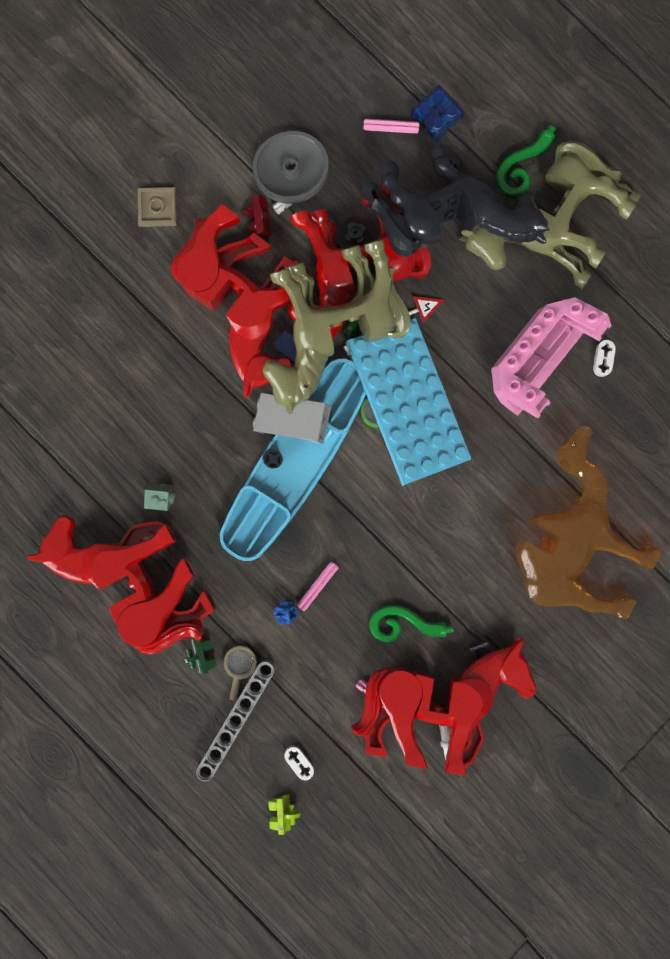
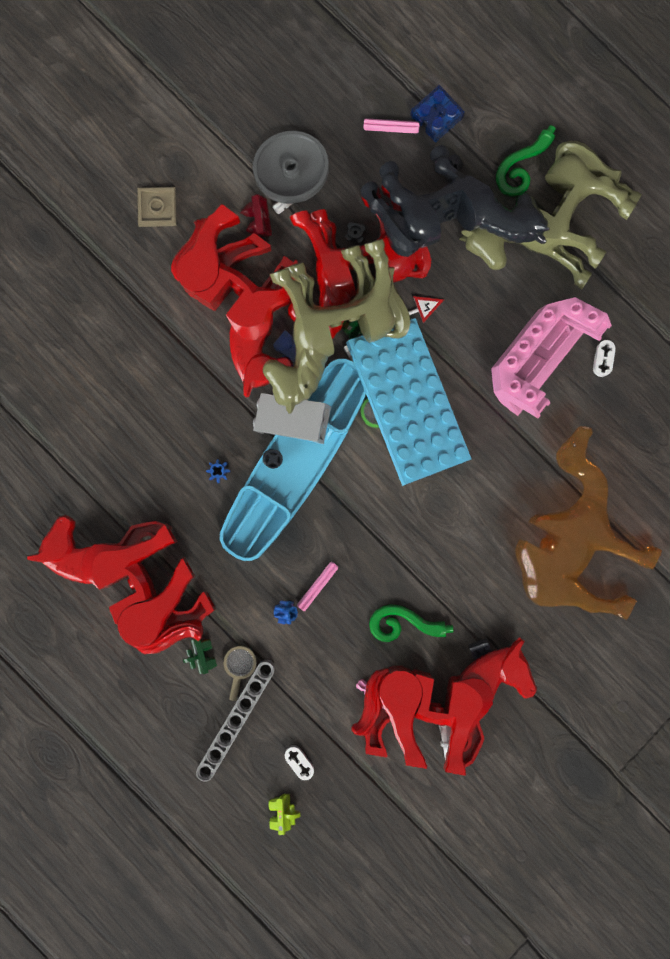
(159, 496): sand green head -> none
(223, 470): none -> blue gear

